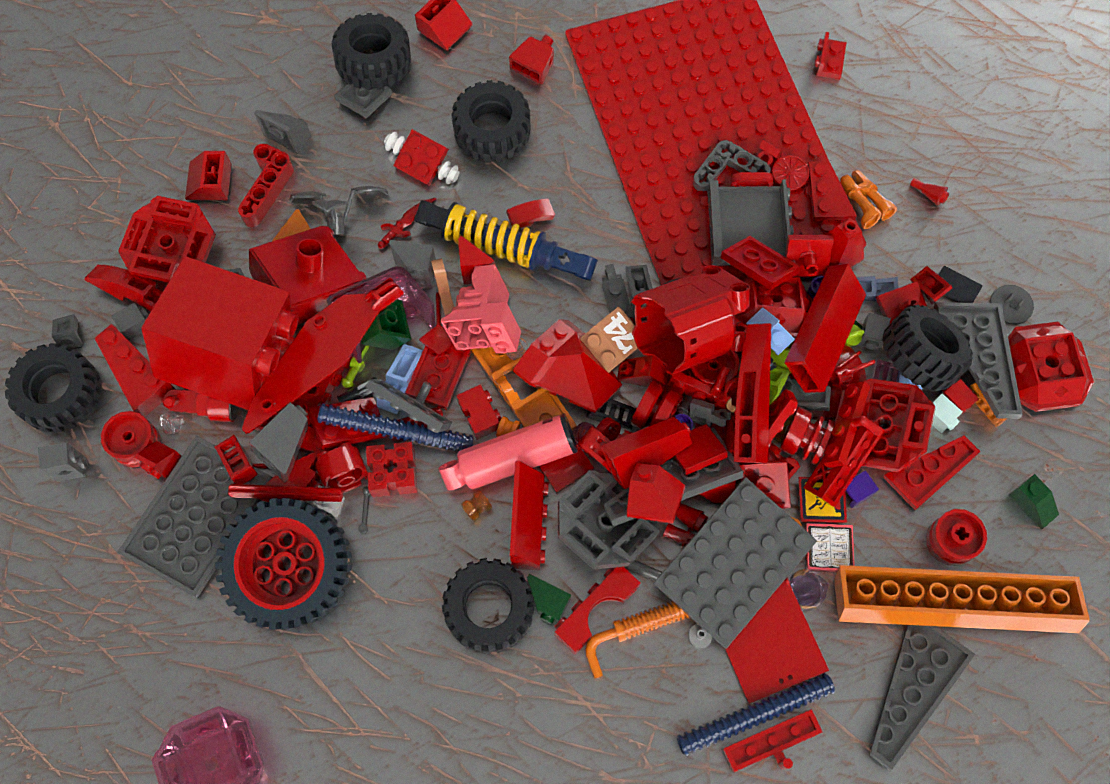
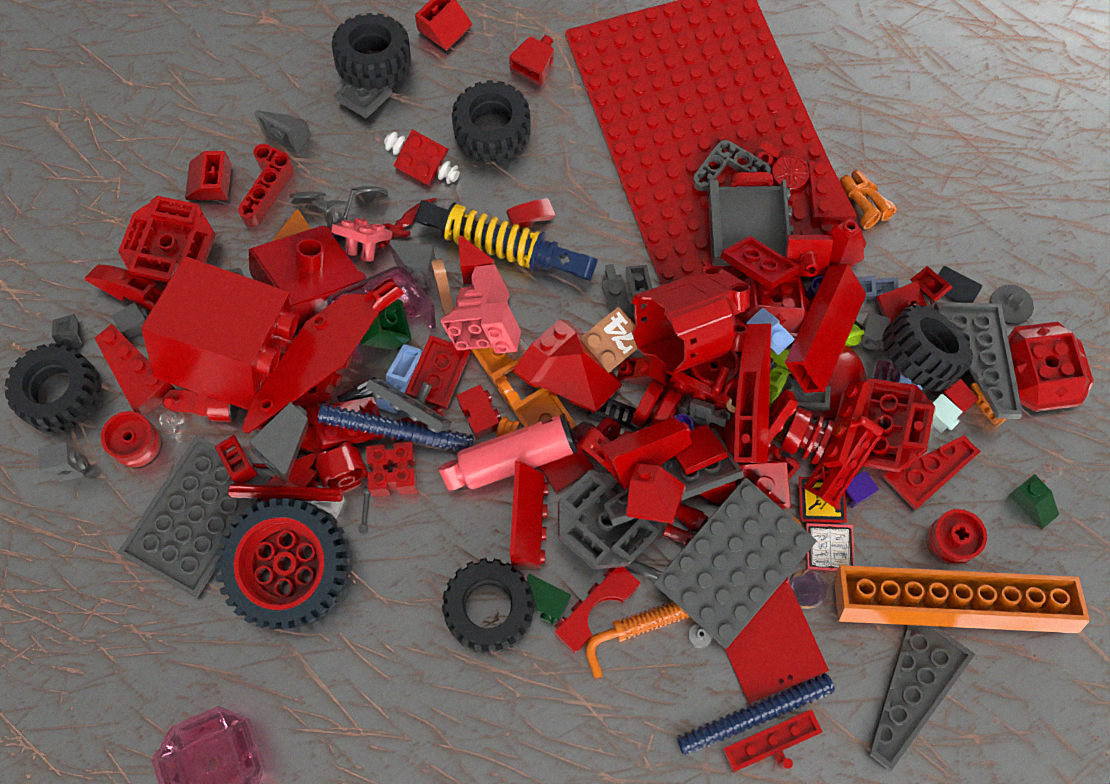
(158, 460): red slope -> none
(347, 382): lime sword -> none
(362, 232): none -> coral plate
(437, 338): red piece -> none
(480, 502): clear orange wheel -> none
(831, 57): red bracket -> none
(843, 375): red plant -> none
(936, 193): red cone -> none

